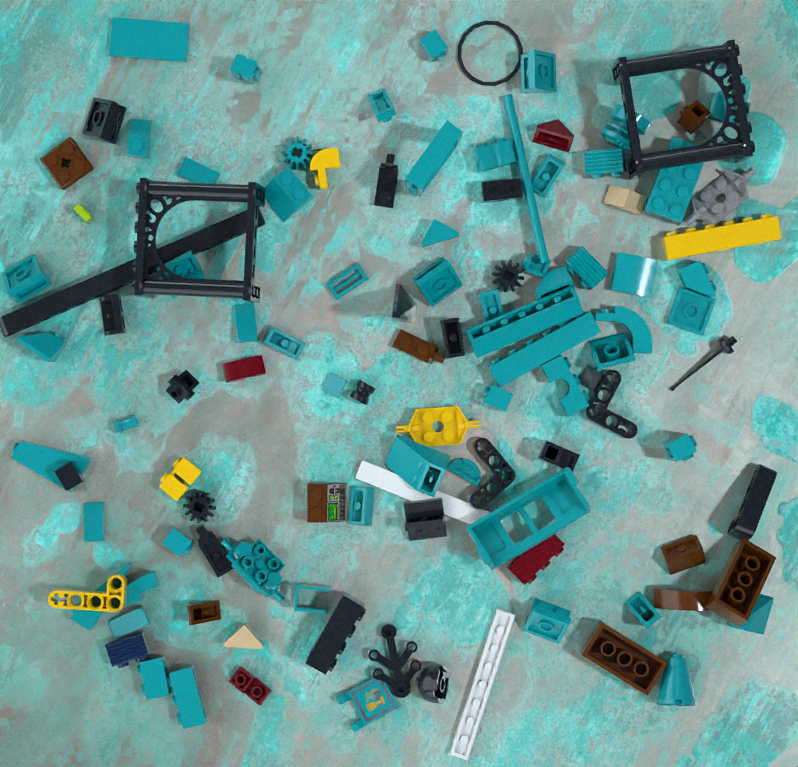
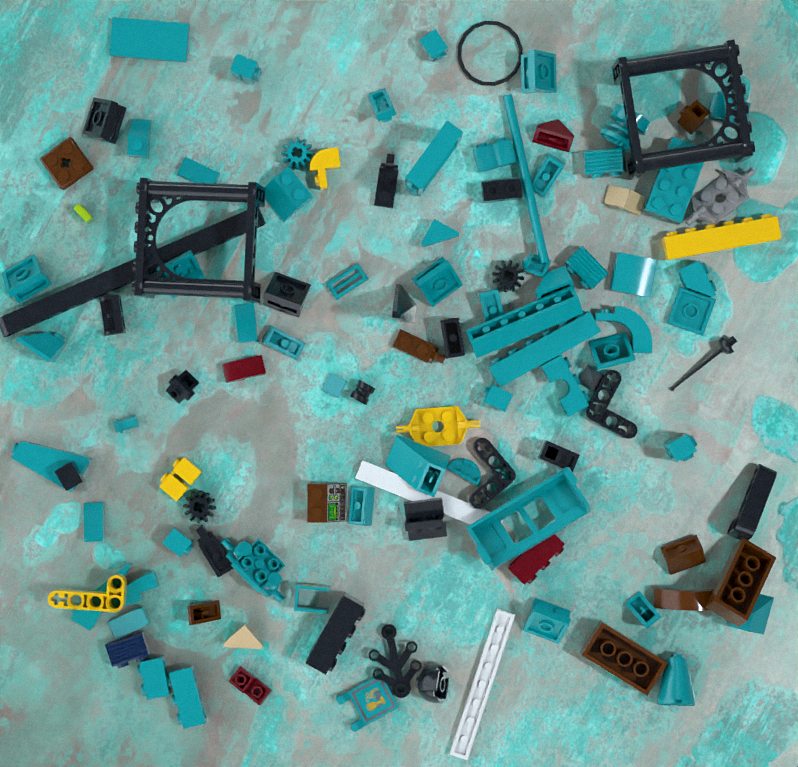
(286, 294): none -> black bracket

